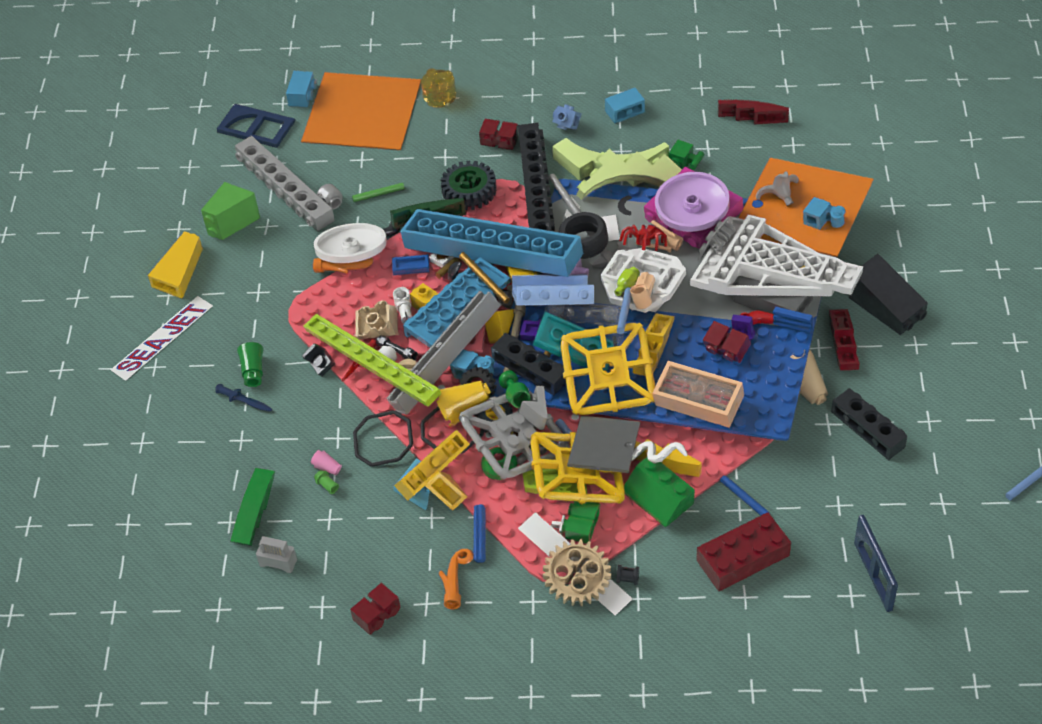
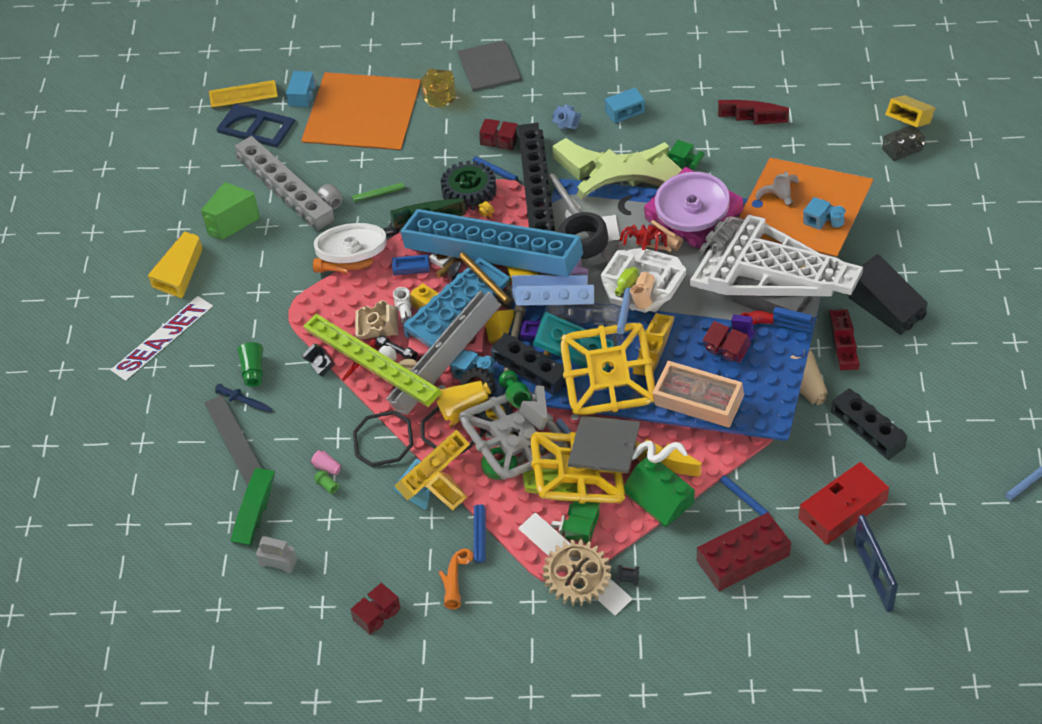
(232, 437): none -> dark grey tile
(243, 93): none -> yellow panel
(486, 209): none -> yellow plate
(489, 65): none -> dark grey piece
(497, 170): none -> blue bar
(842, 502): none -> red brick
(903, 142): none -> clear smoke brick
(910, 111): none -> yellow brick

